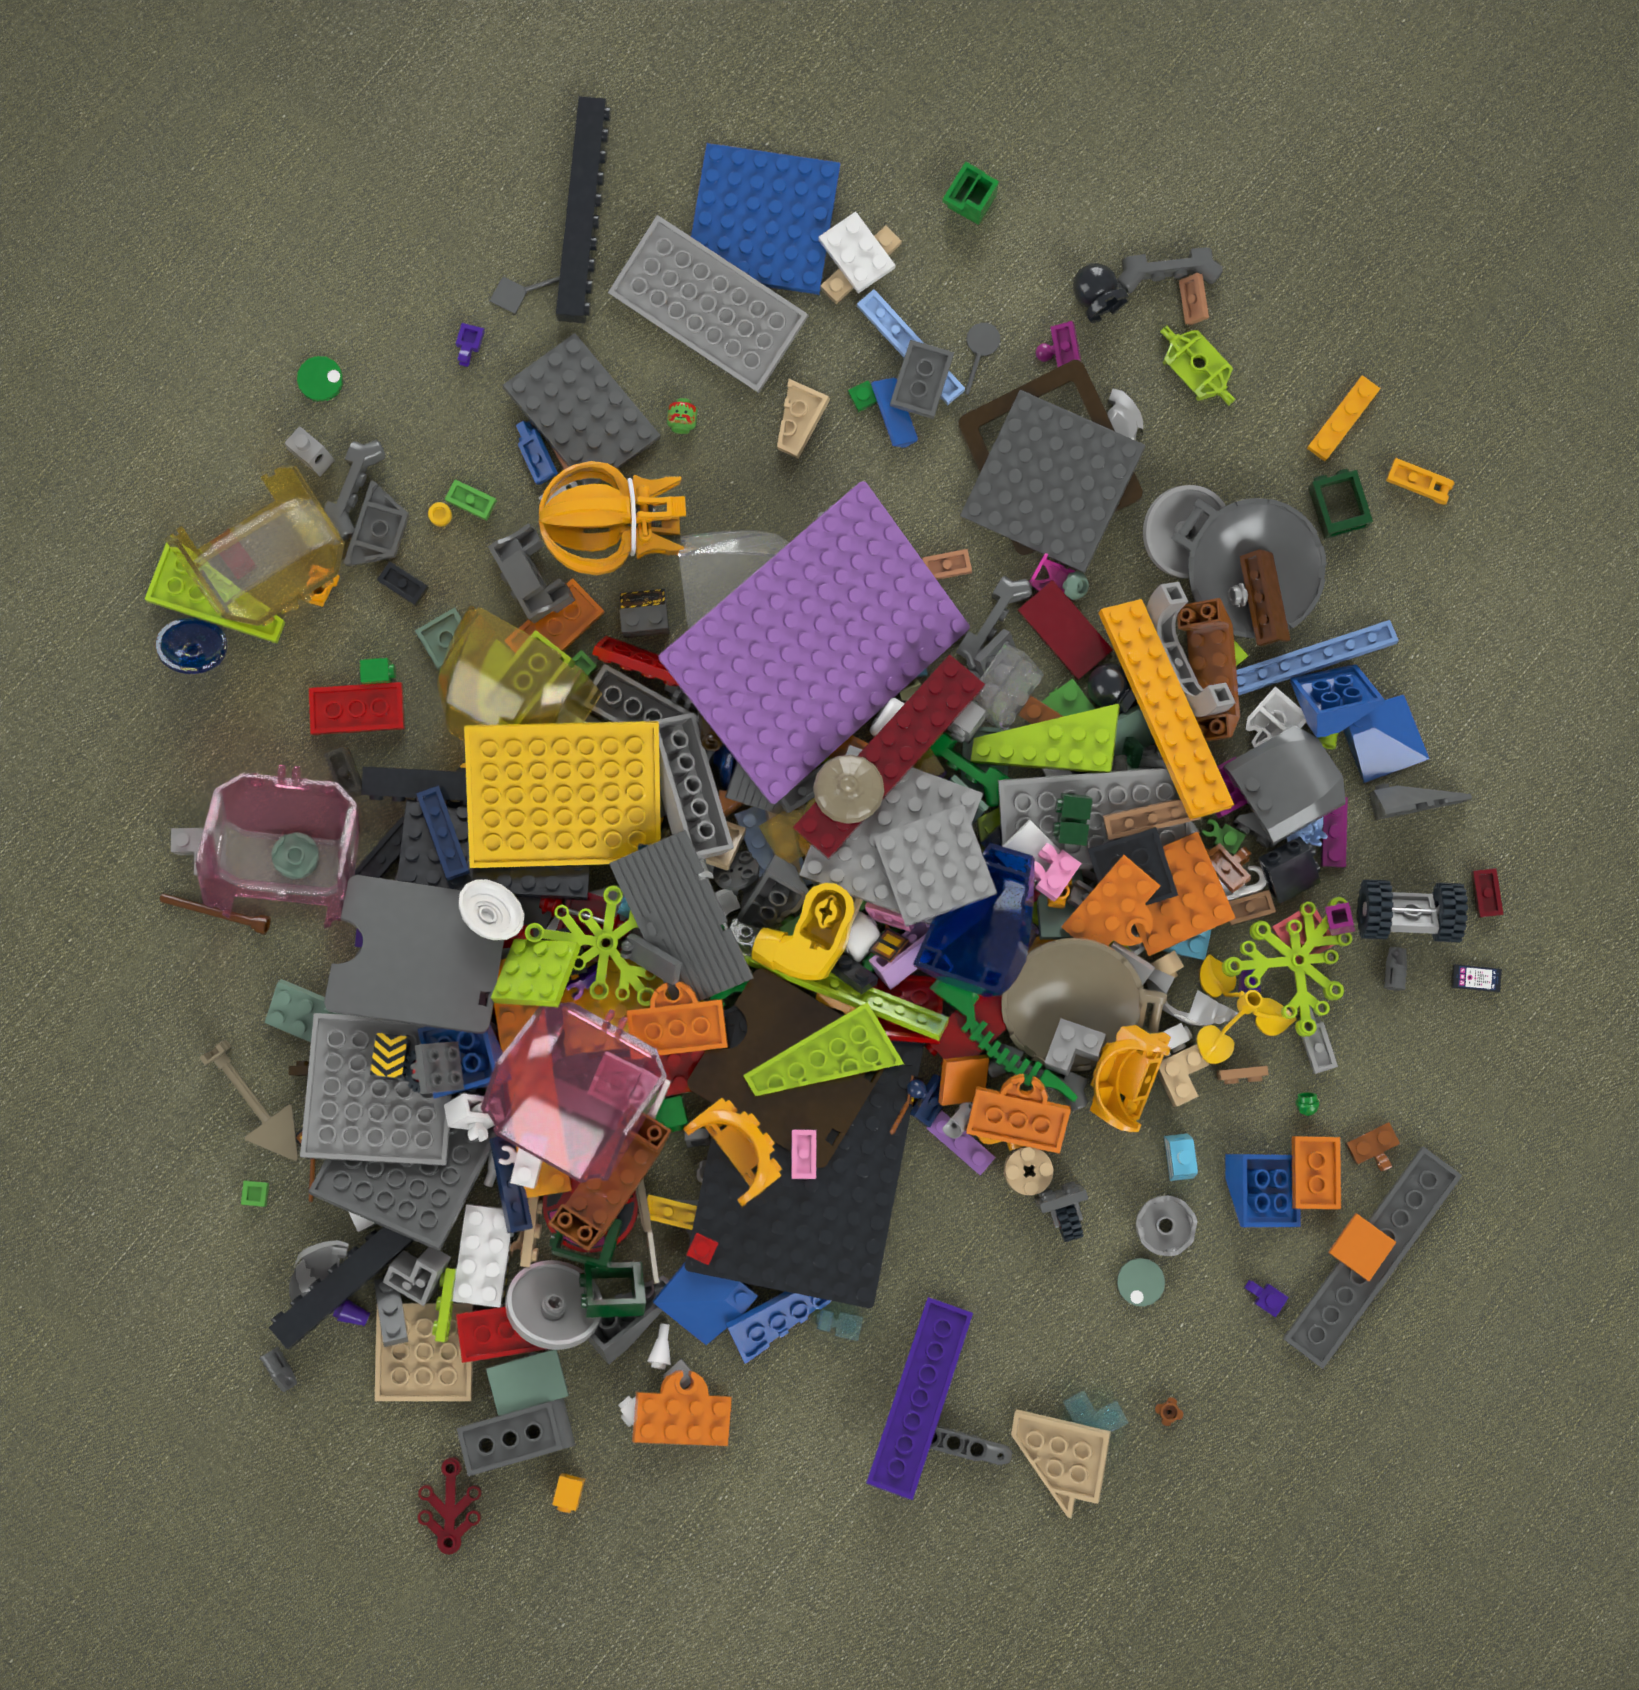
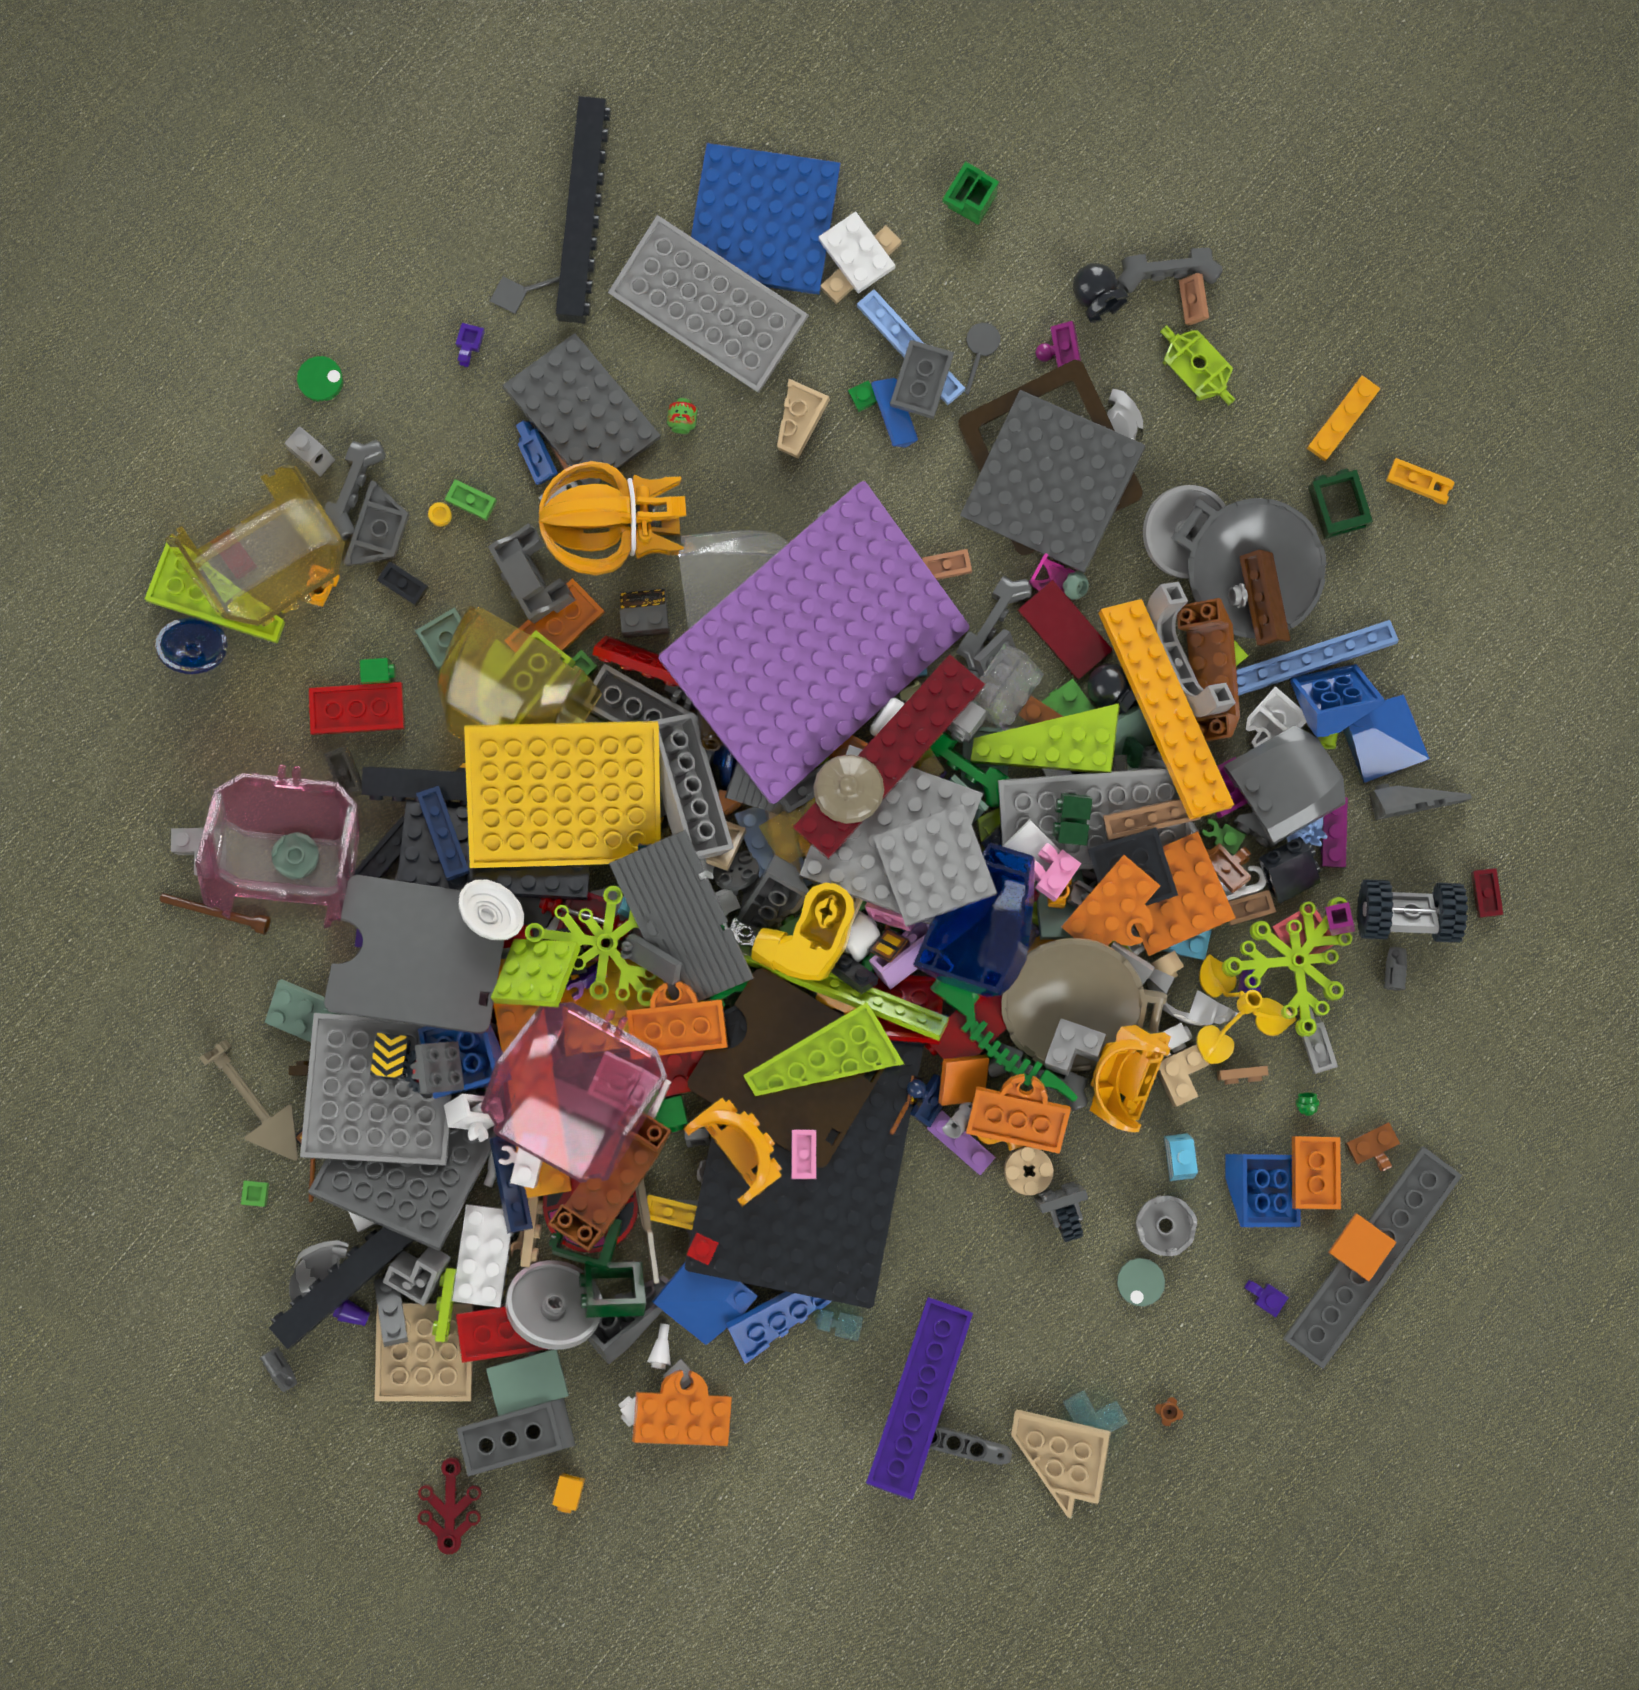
(1476, 978): tile -> none

